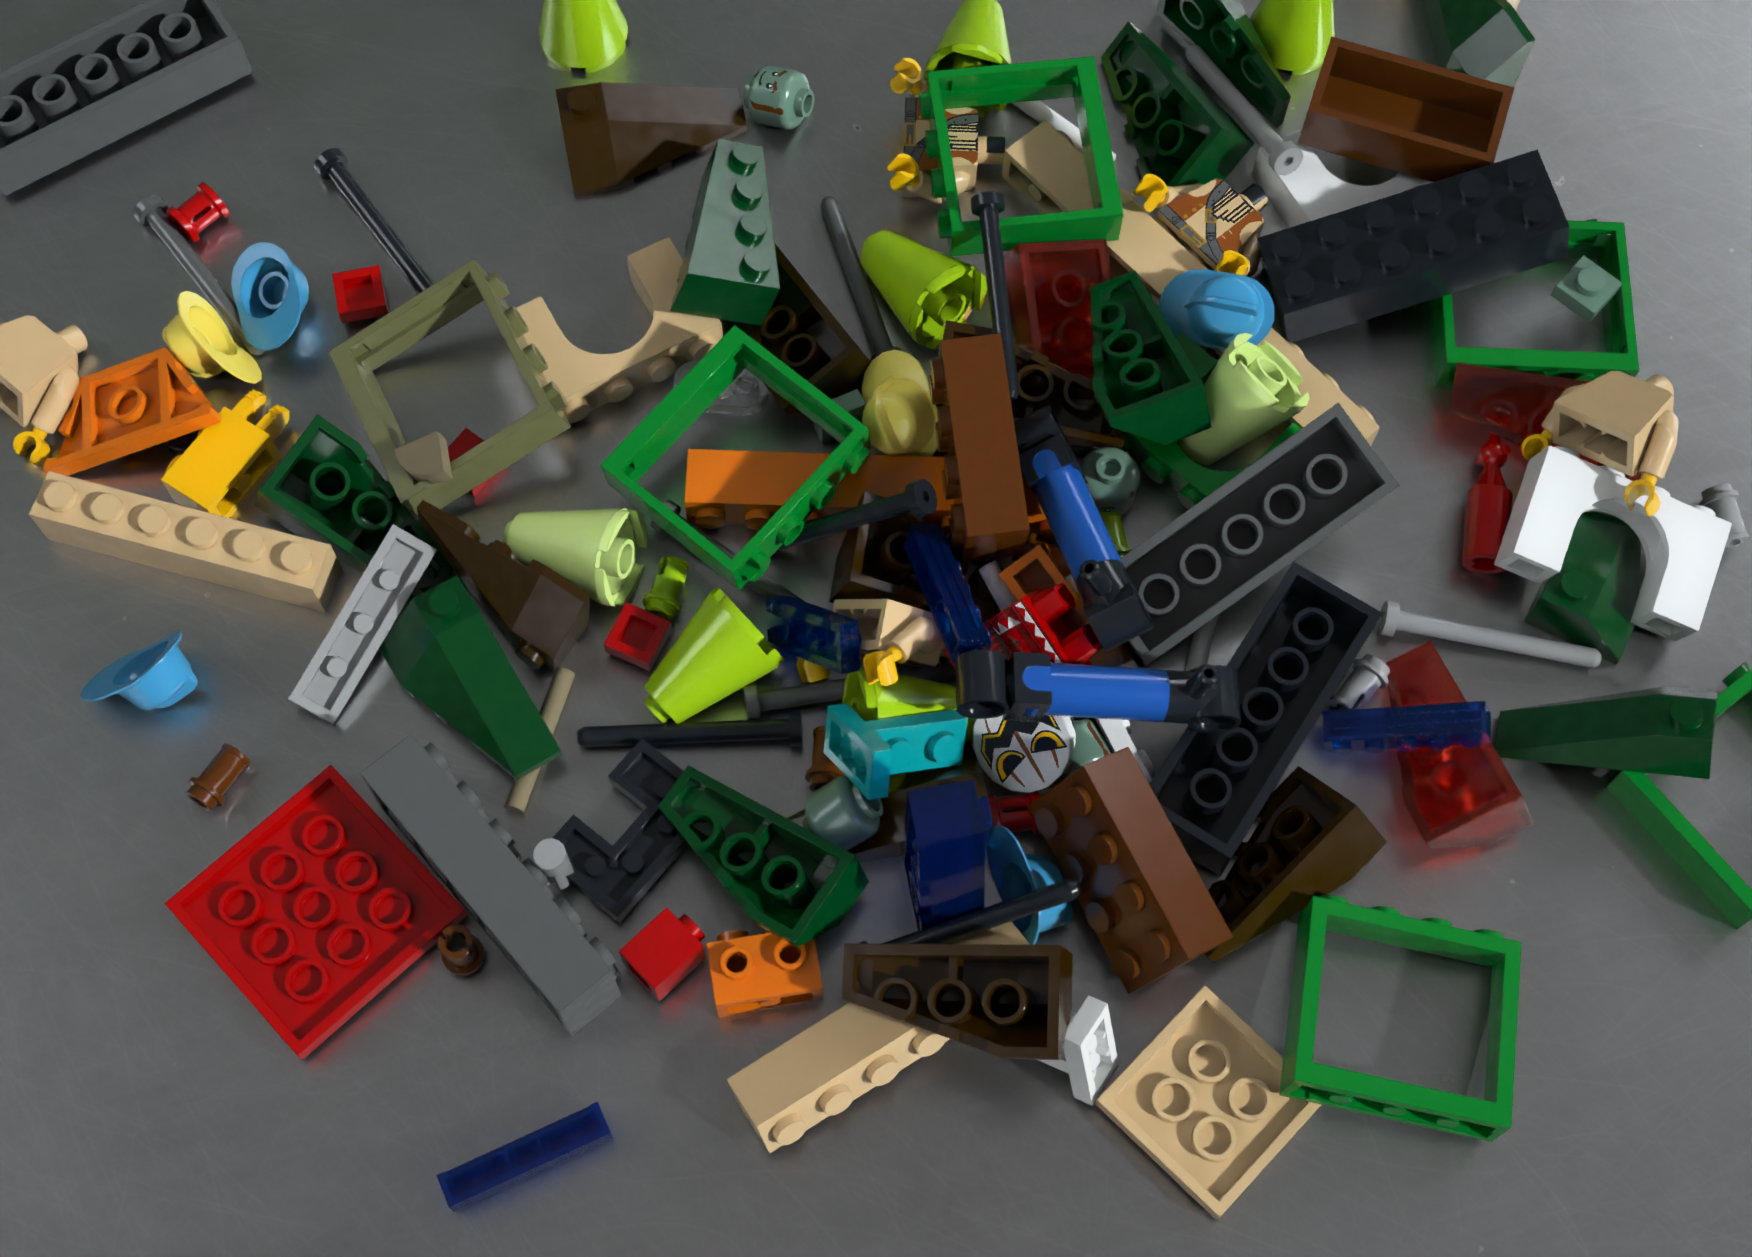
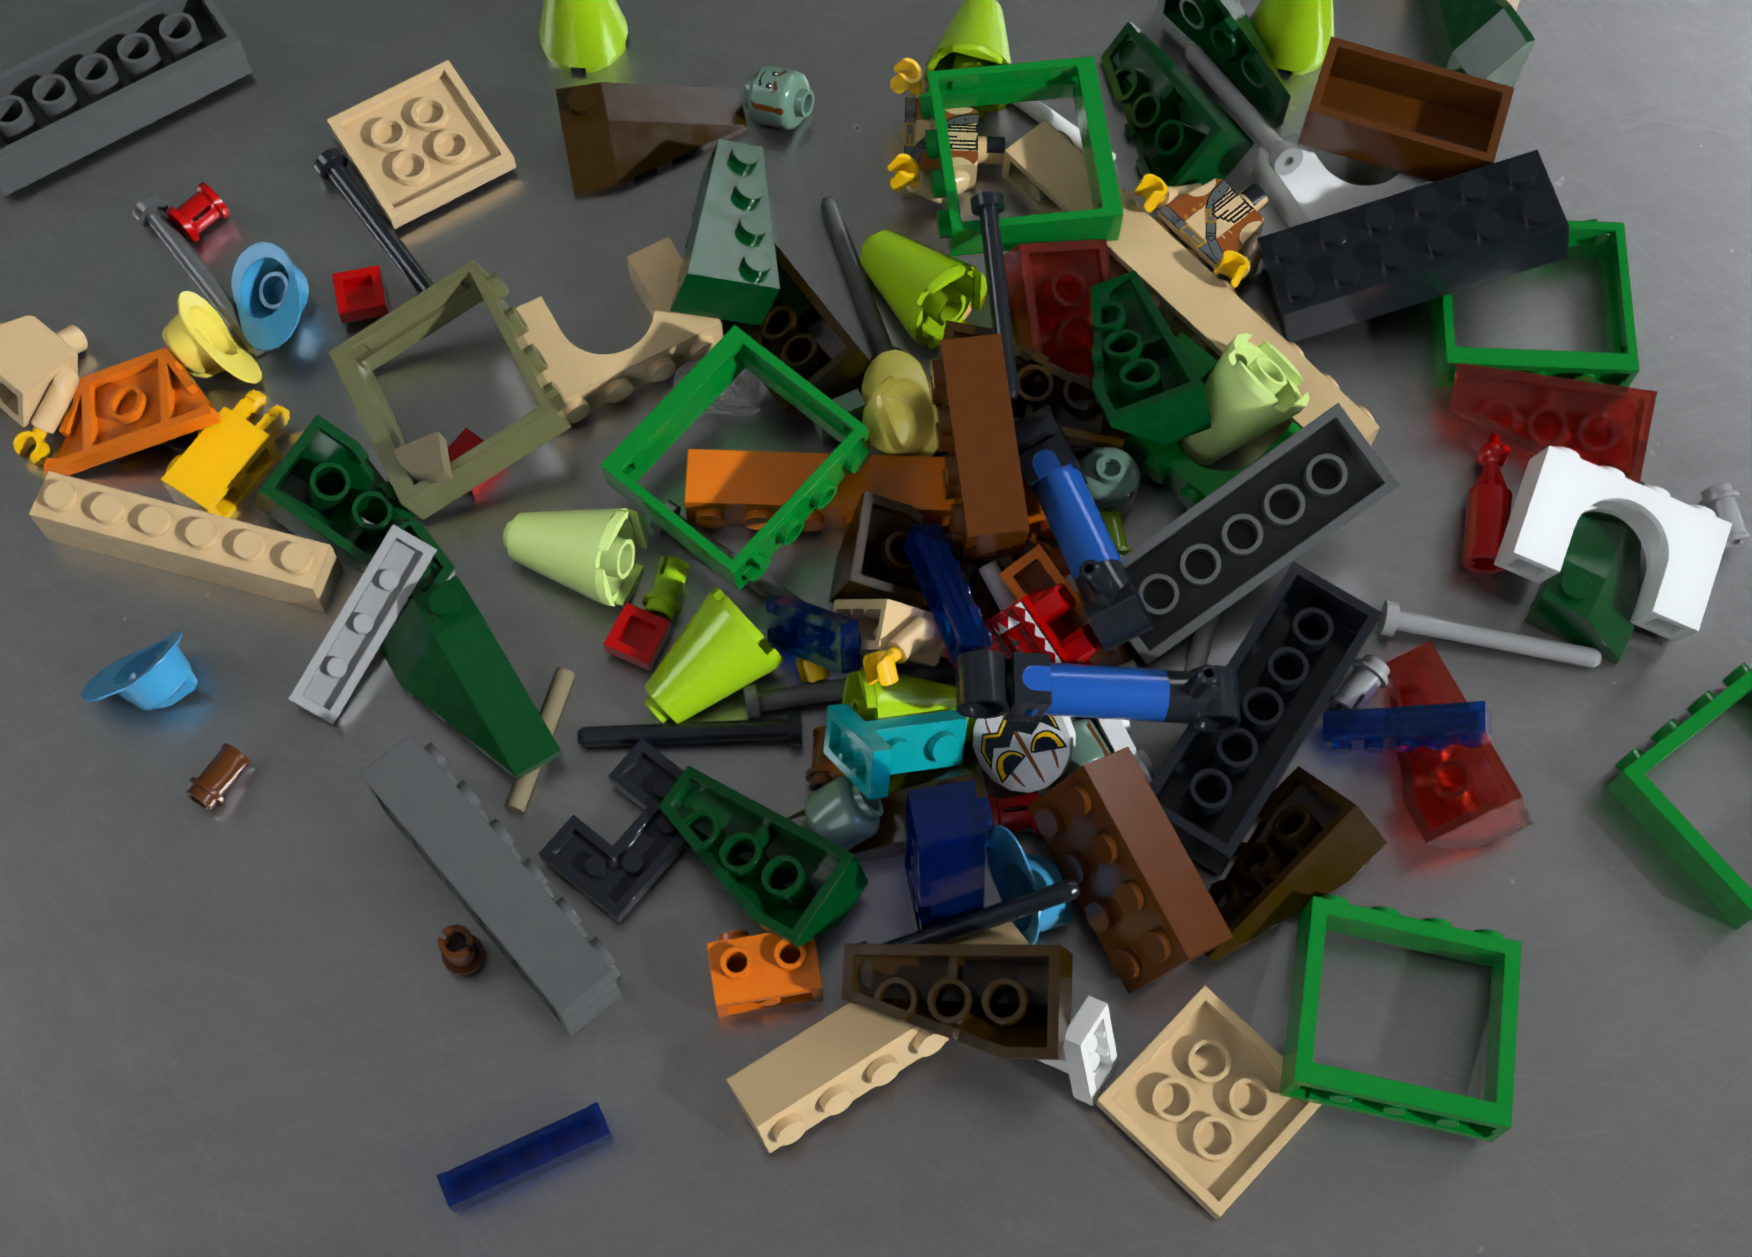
(316, 911): red plate -> none
(421, 144): none -> tan plate
(530, 604): dark brown wedge -> none
(553, 861): light grey piece -> none
(664, 952): red brick -> none
(918, 499): black bar -> none
(1217, 307): dark azure piece -> none
(1586, 289): sand green plate -> none
(1619, 425): tan torso -> none
(1627, 731): dark green wedge -> none

